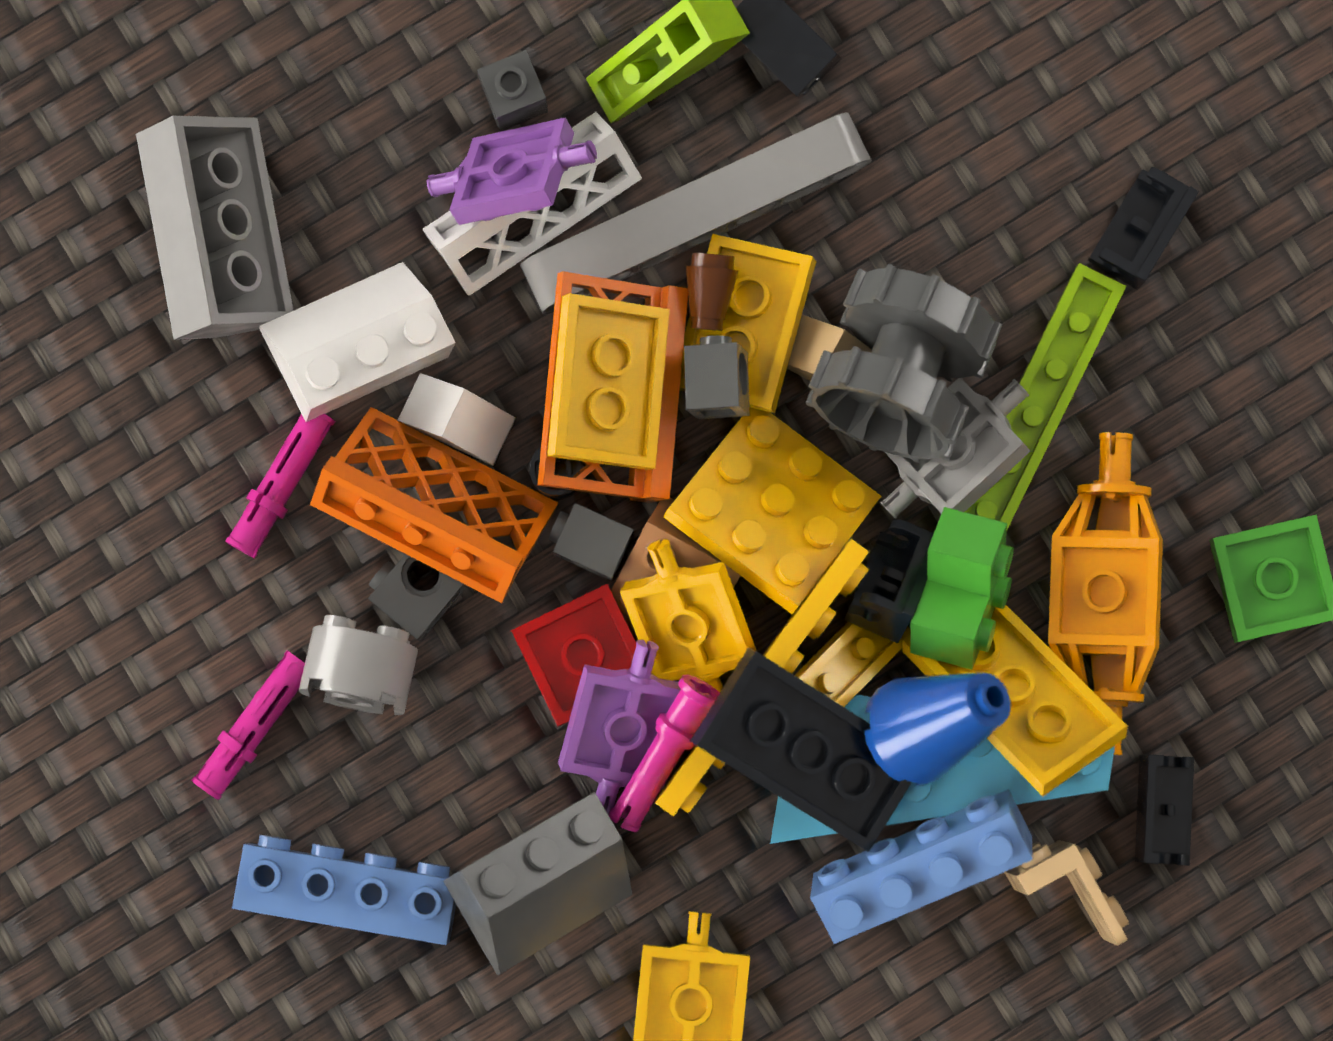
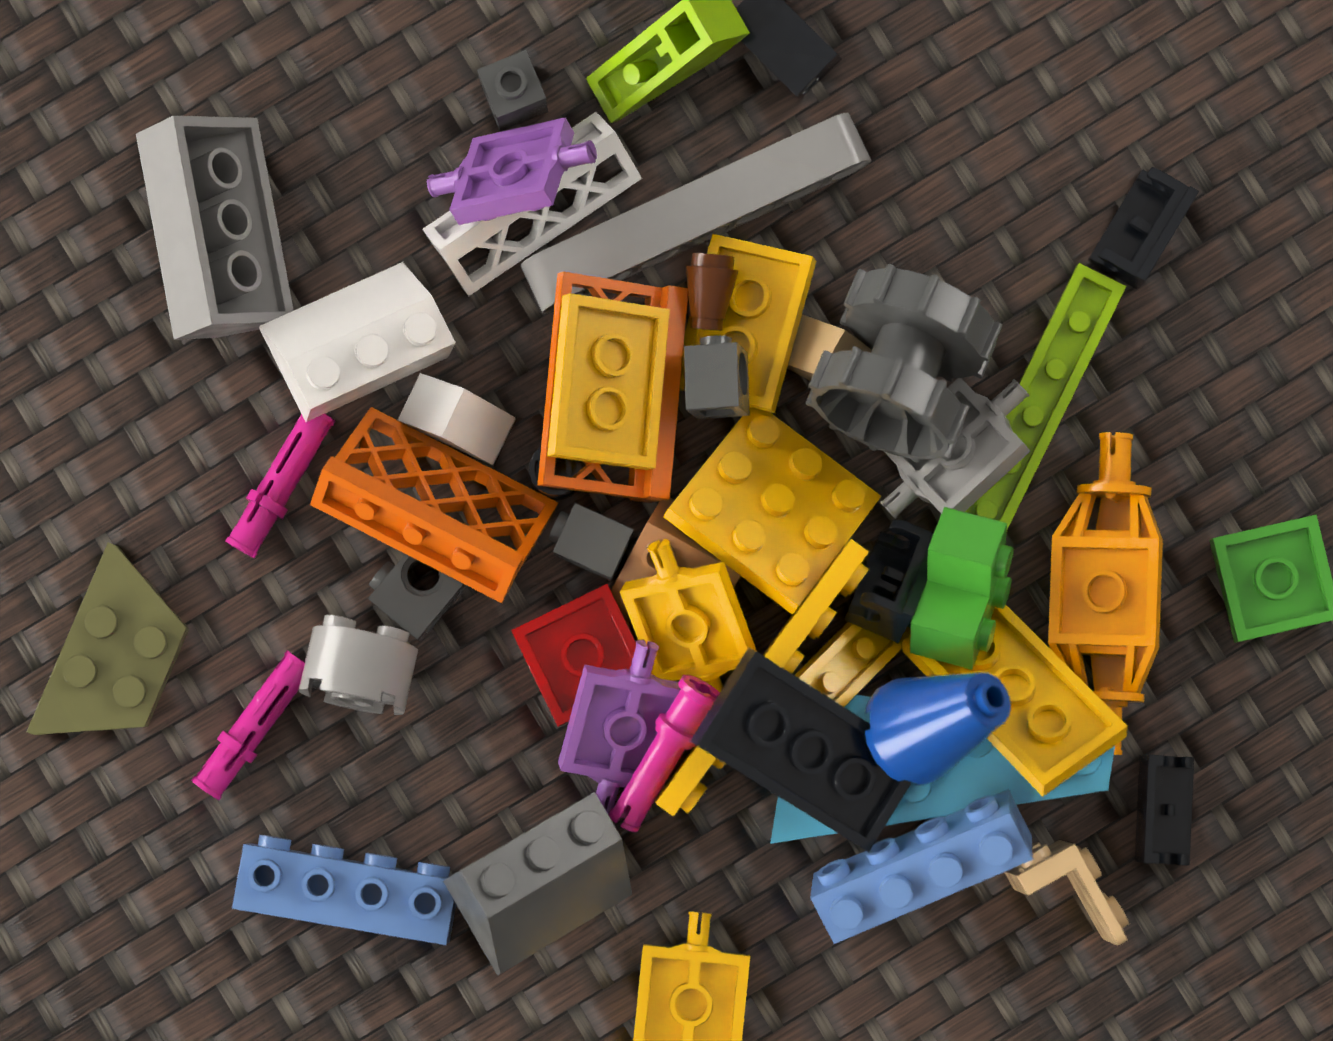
(113, 655): none -> olive wing

